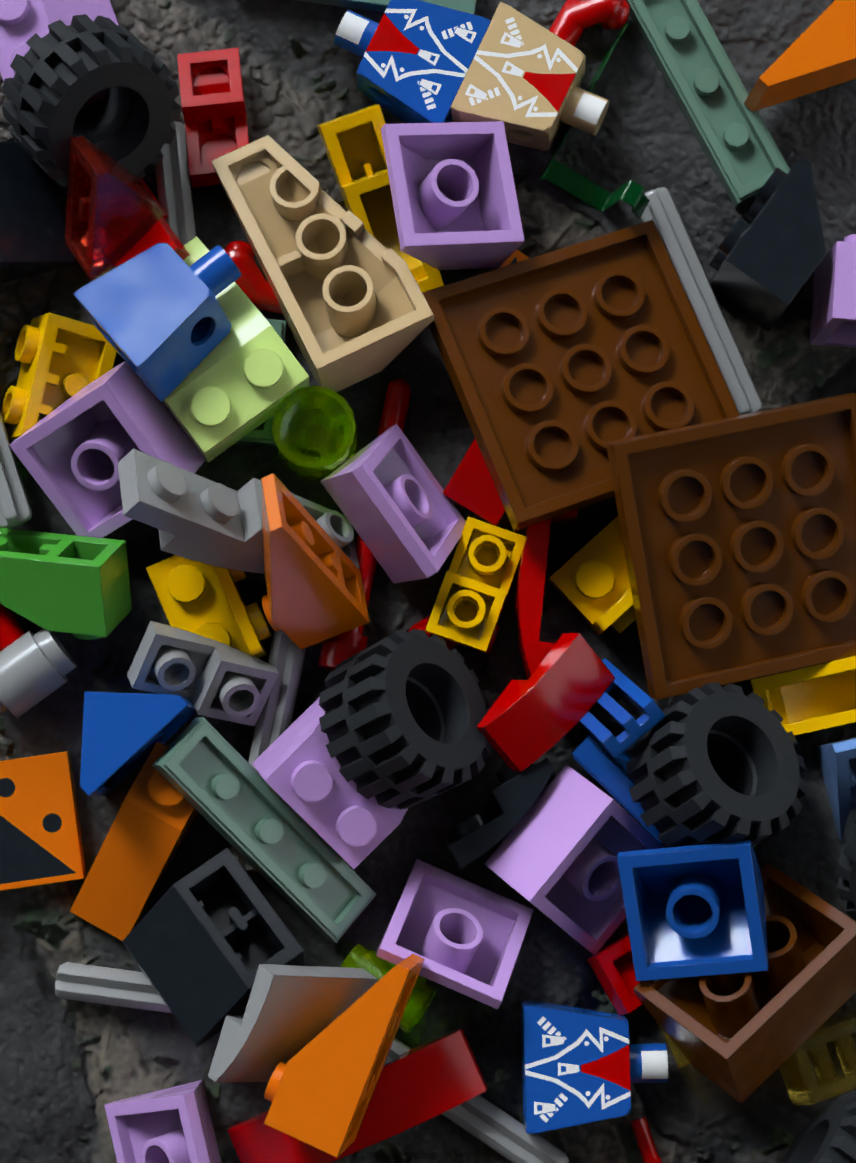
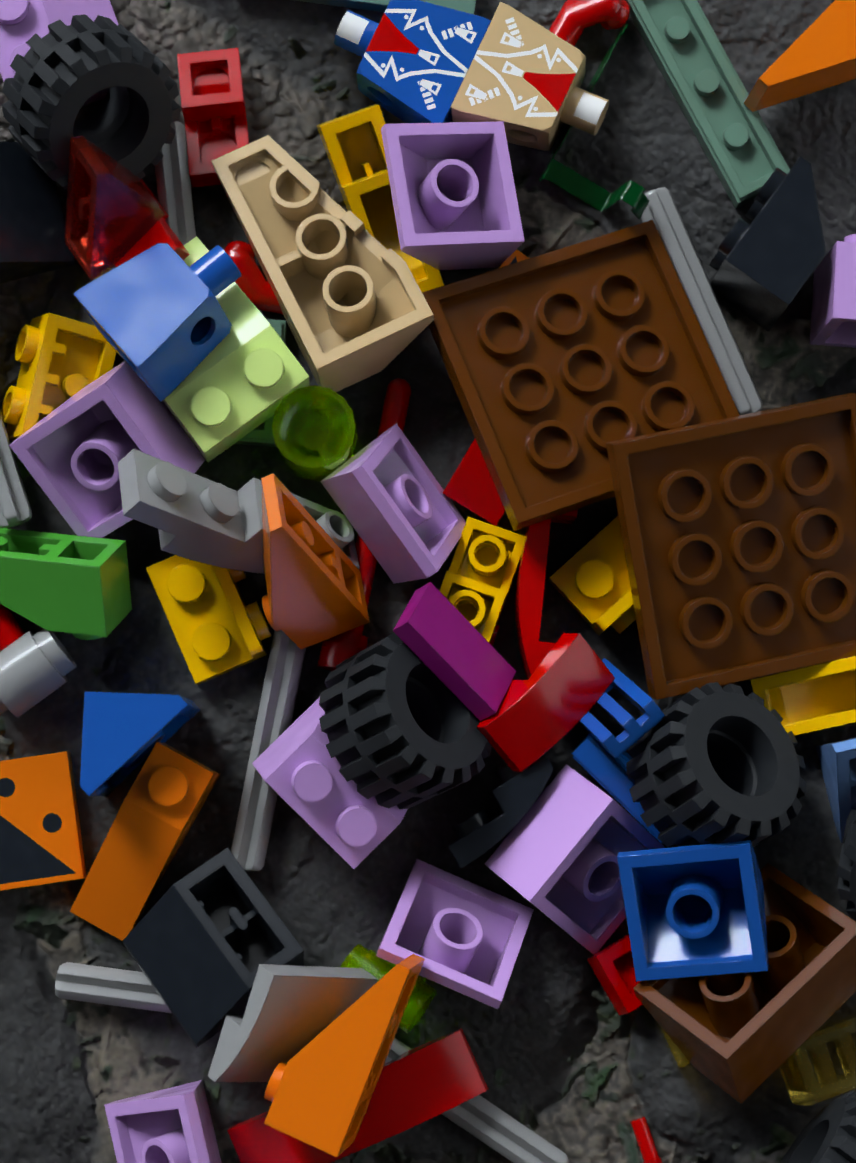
(210, 674): light grey slope -> none
(264, 829): sand green tile -> none
(455, 651): none -> magenta tile
(581, 1065): blue torso -> none

